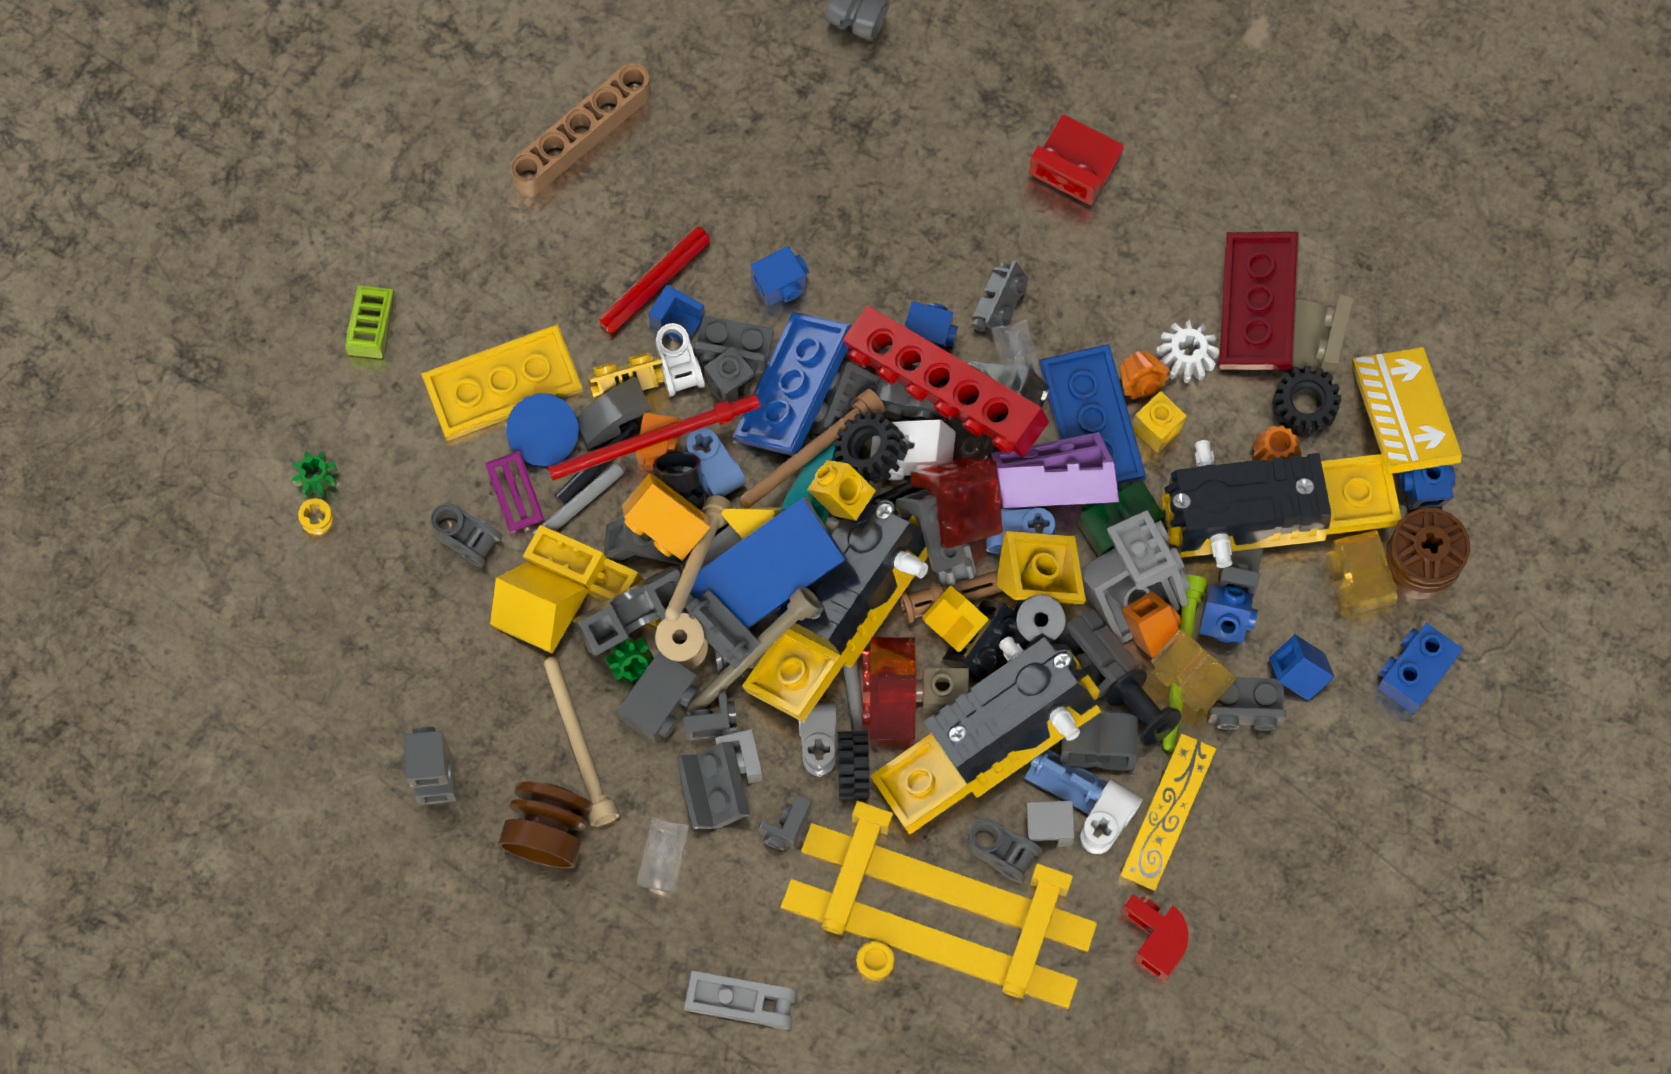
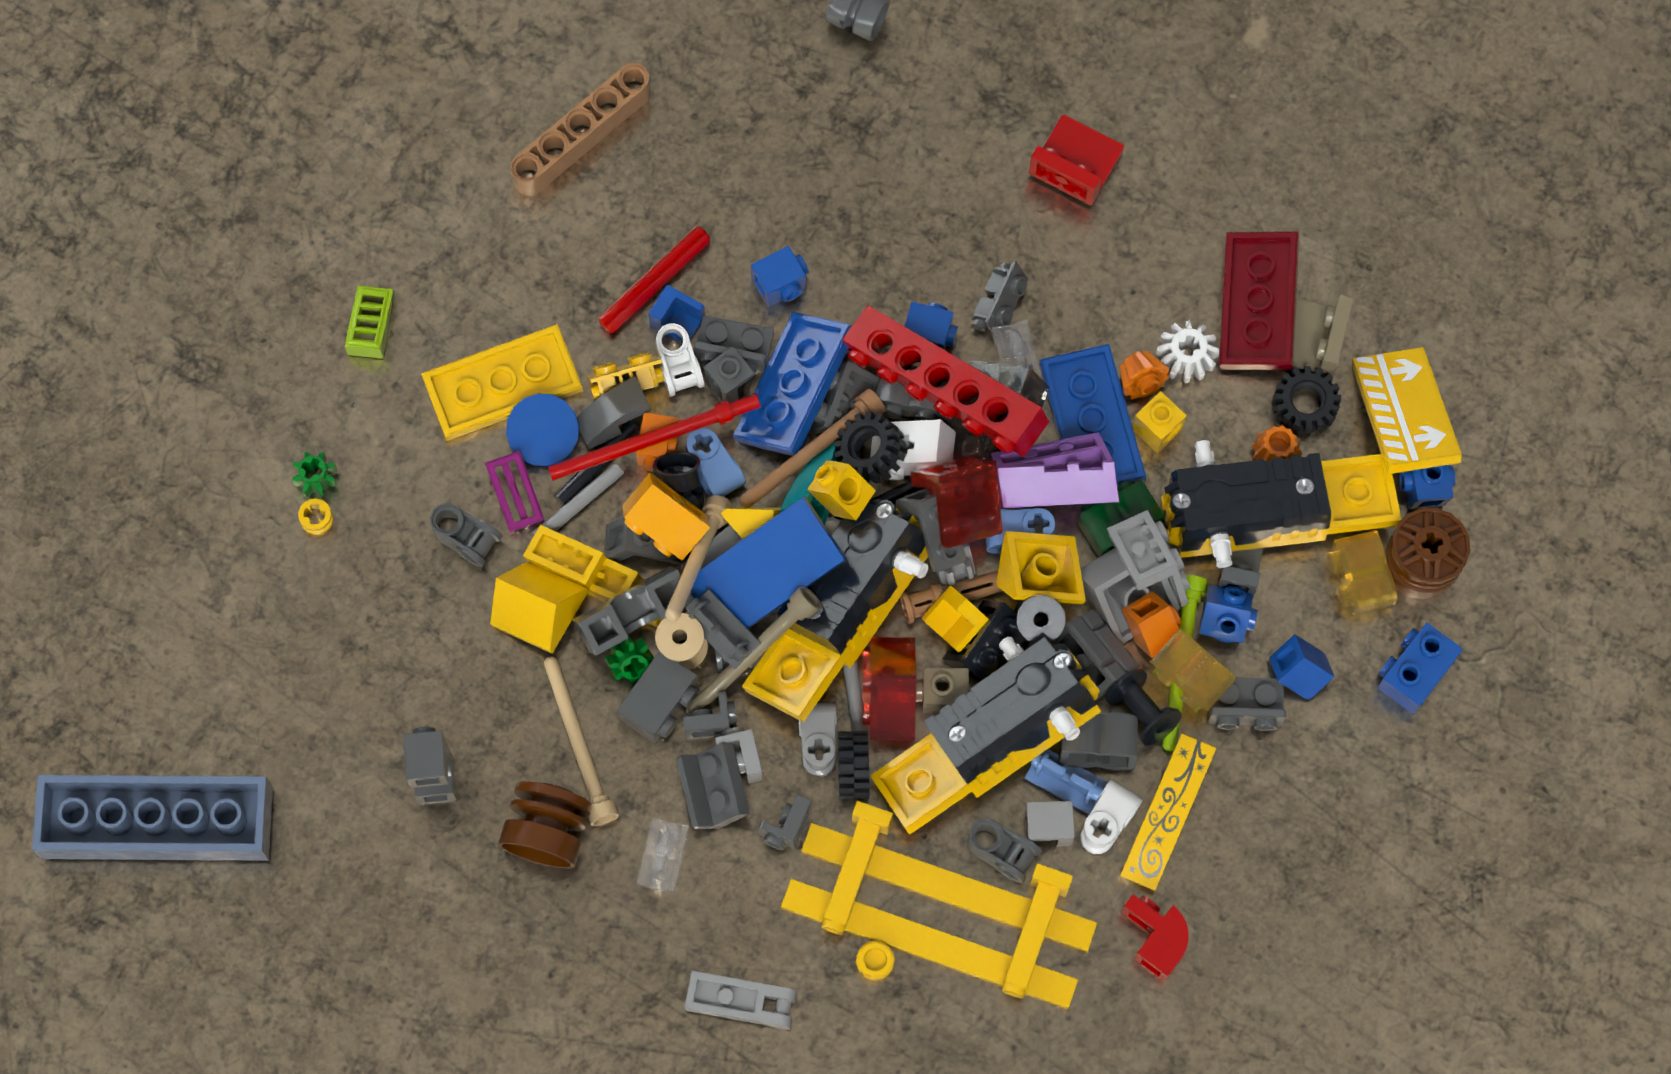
(152, 817): none -> sand blue brick

